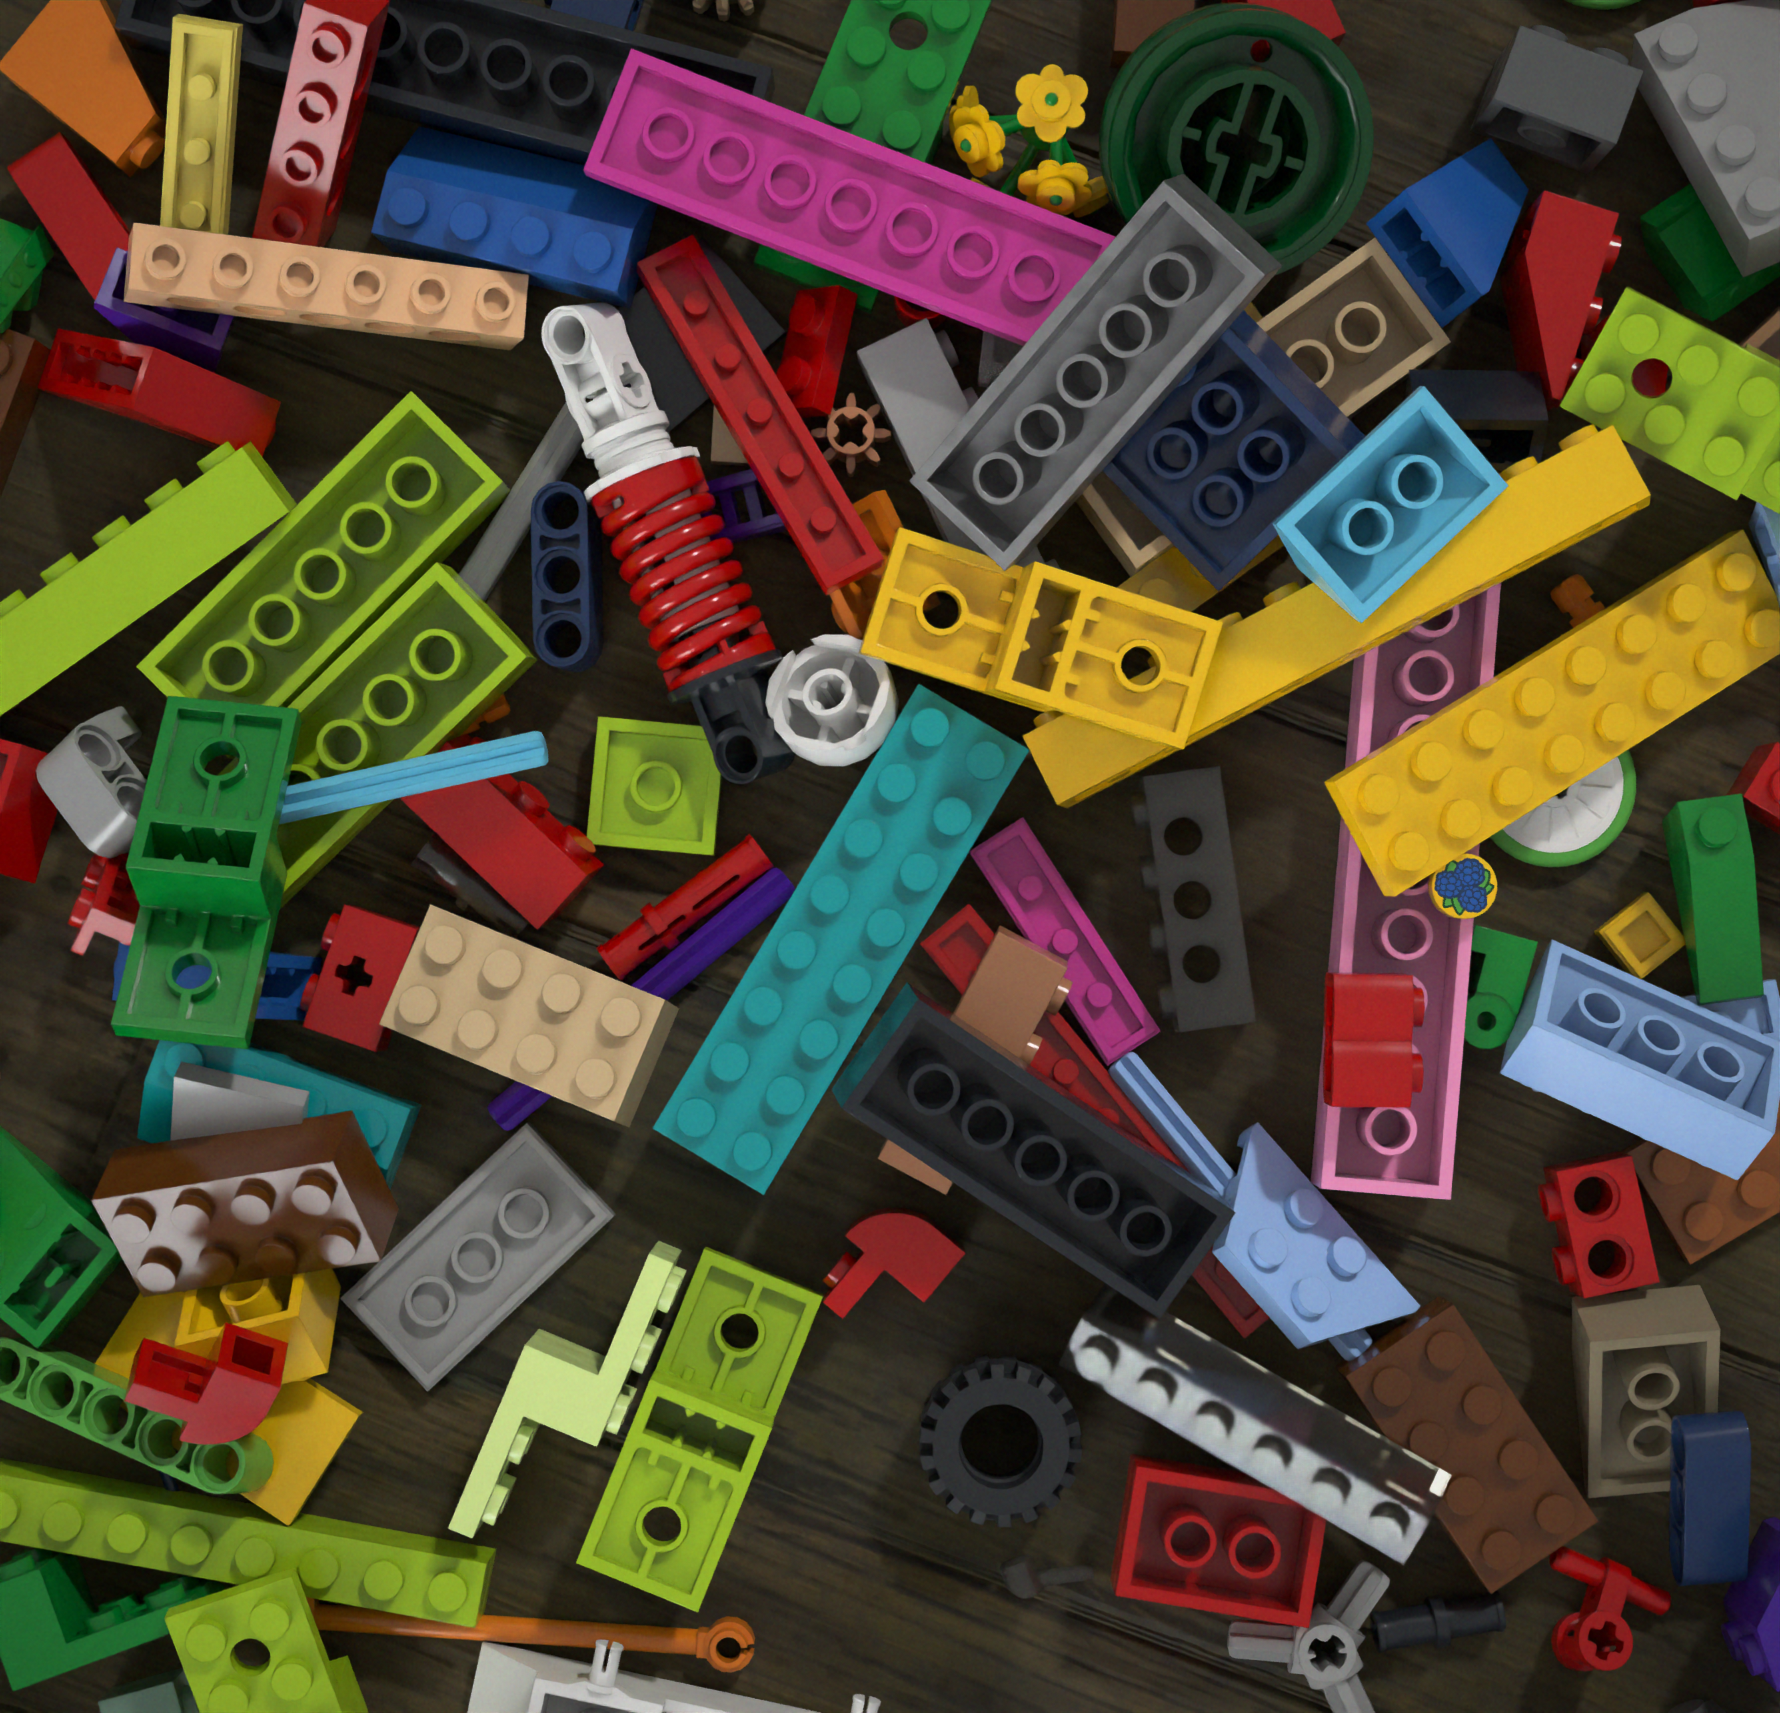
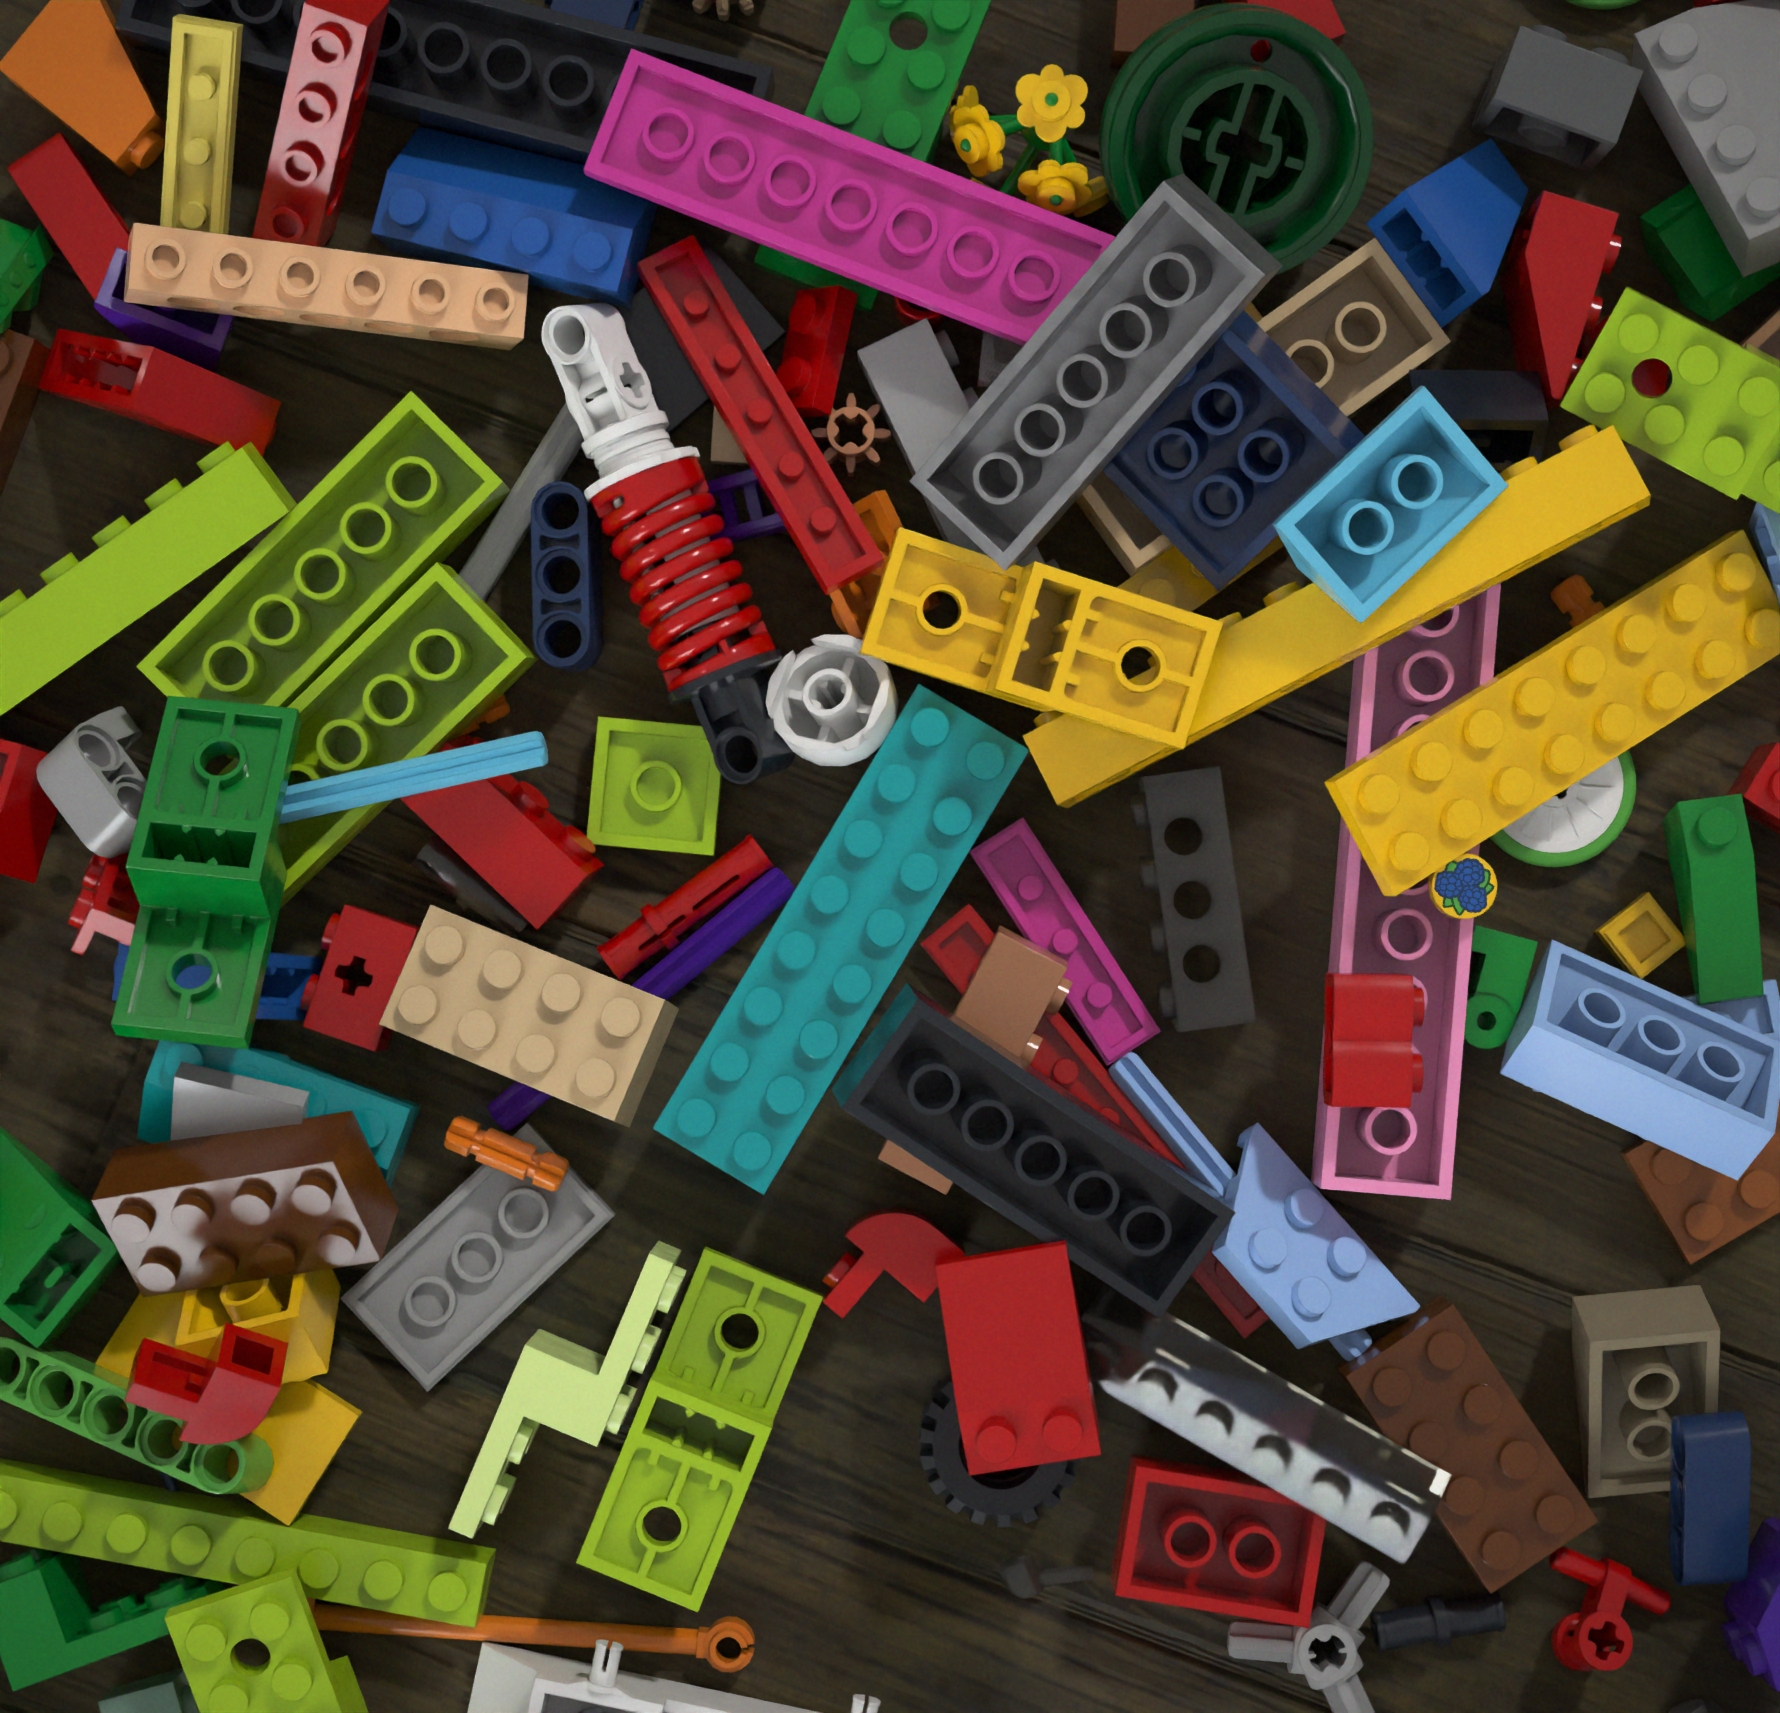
(506, 1153): none -> orange axle
(1018, 1358): none -> red slope
(1615, 1218): red brick -> none

